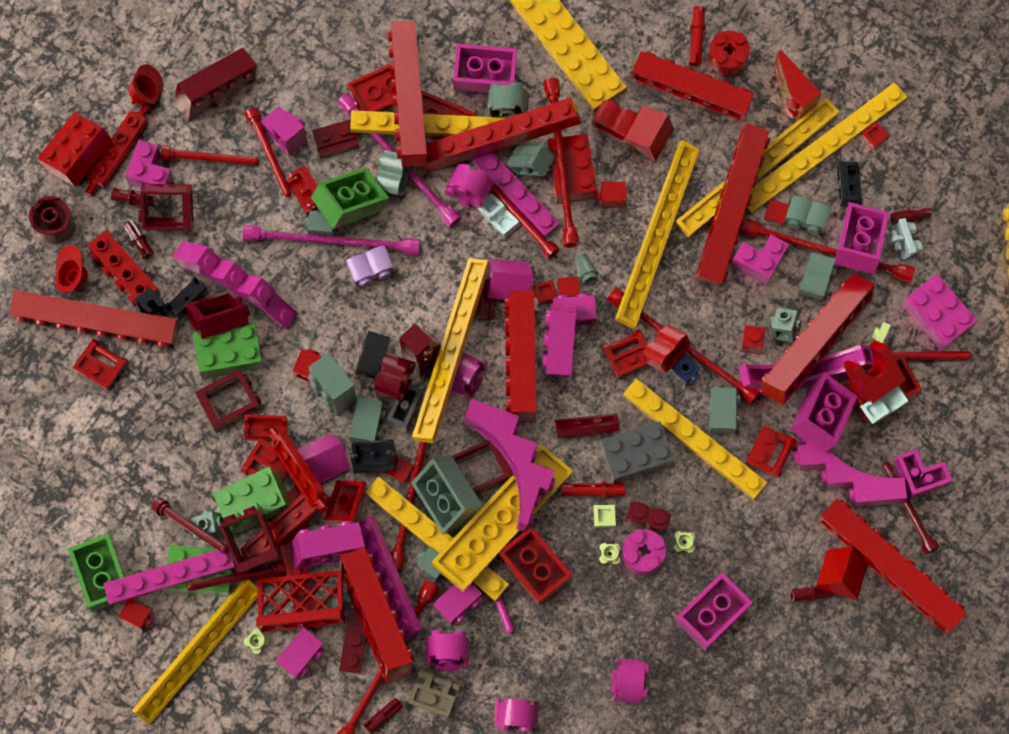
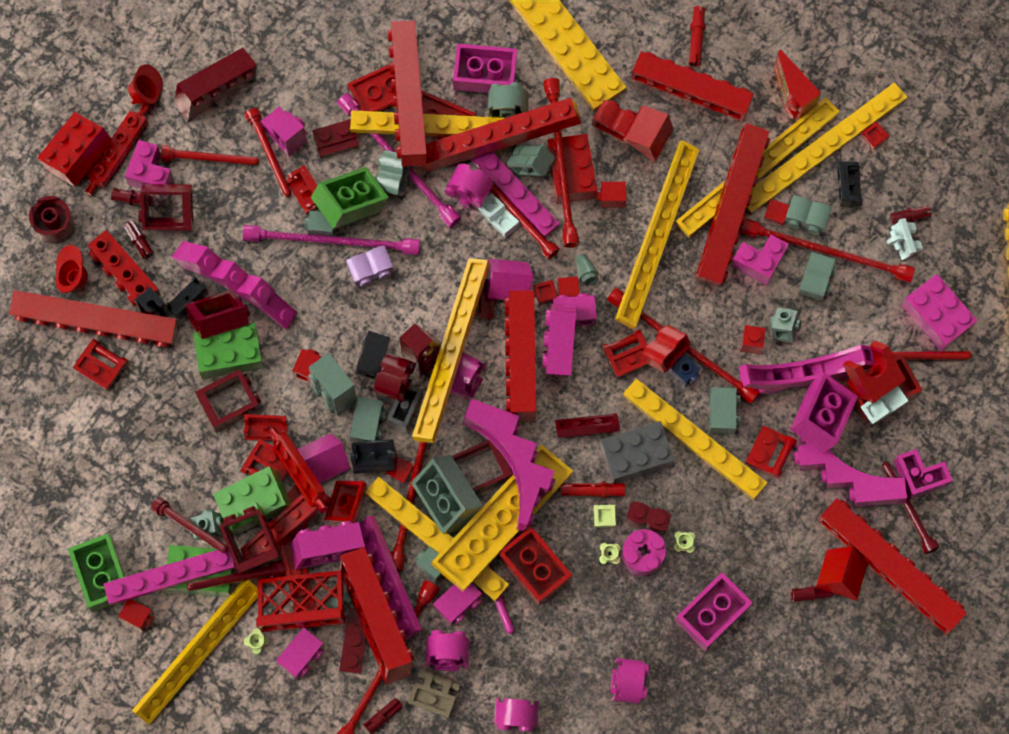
(736, 46): red brick -> none
(817, 339): brick -> none
(861, 238): dark pink brick -> none
(880, 333): yellowish green plate -> none

